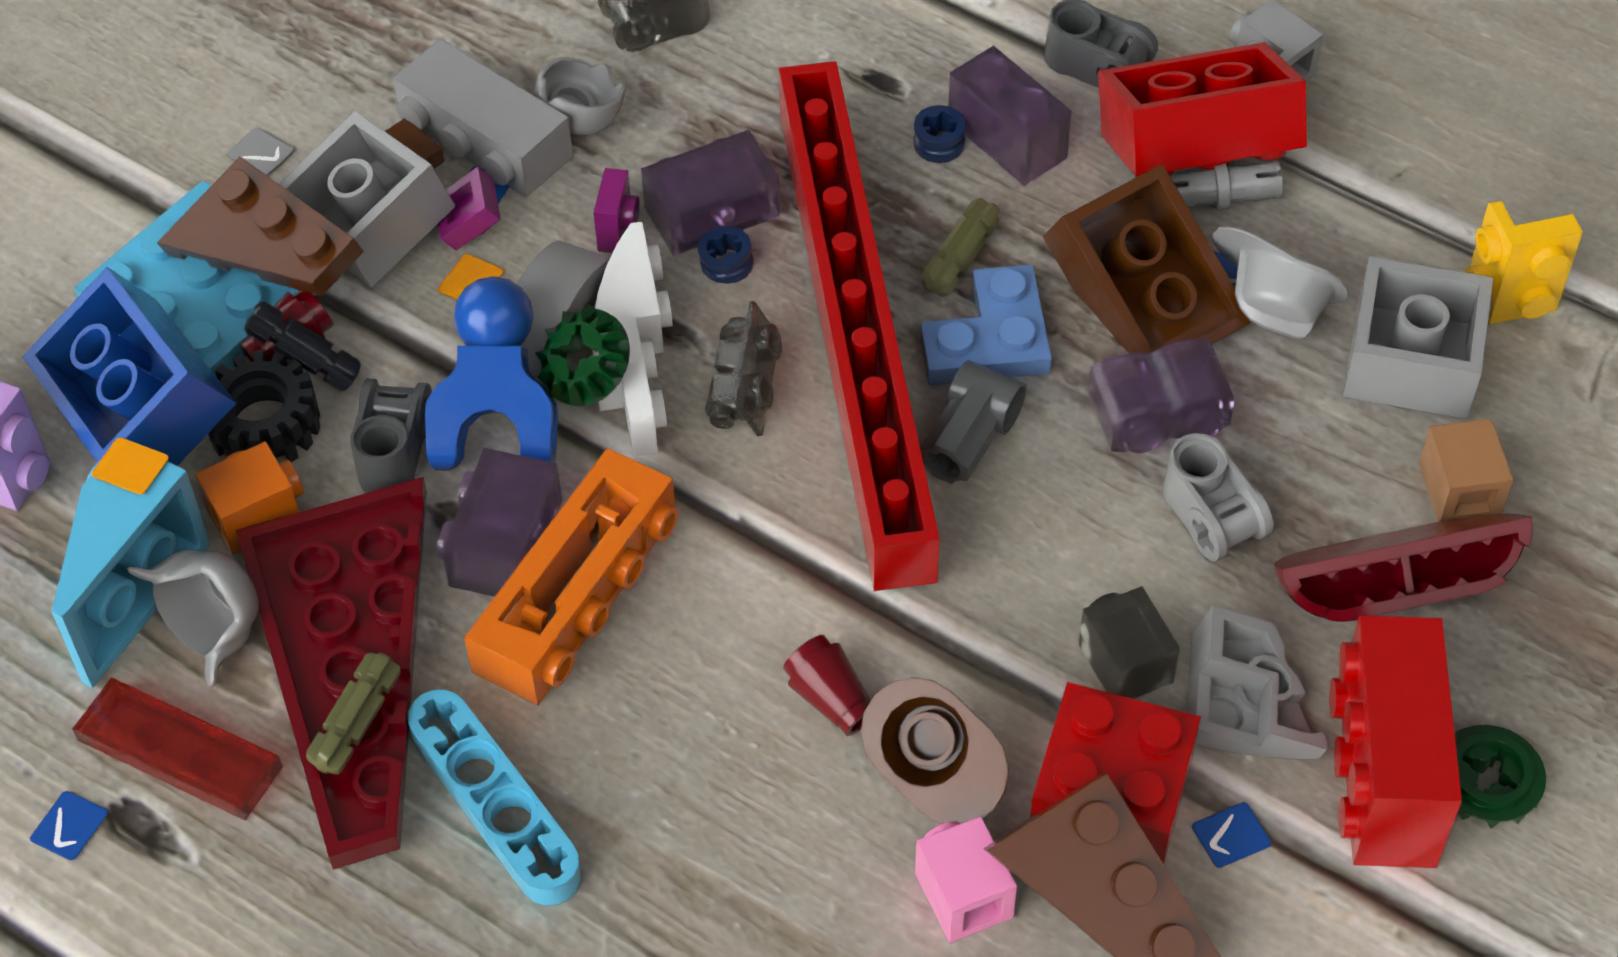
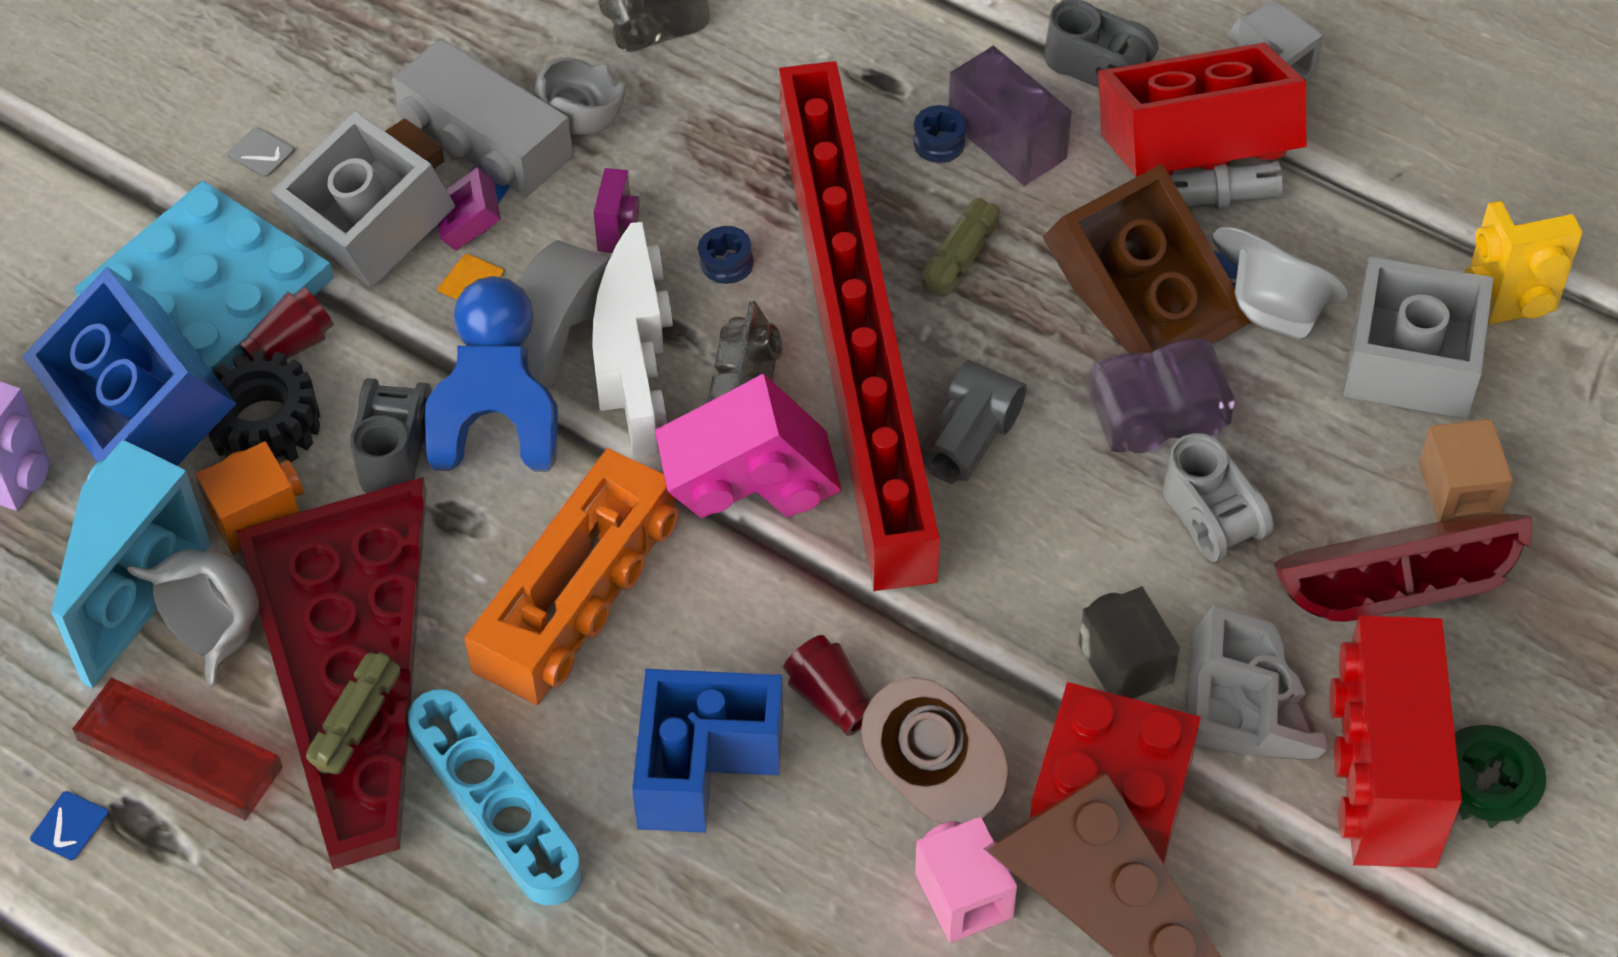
(130, 466): light orange sticker -> none
(264, 230): reddish brown wing -> none
(303, 345): black axle -> none
(498, 519): clear purple brick -> none
(593, 376): dark green gear -> none
(698, 727): none -> blue brick
(710, 188): clear purple brick -> none
(748, 445): none -> dark pink brick
(1004, 336): medium blue plate -> none
(1231, 835): blue sticker -> none

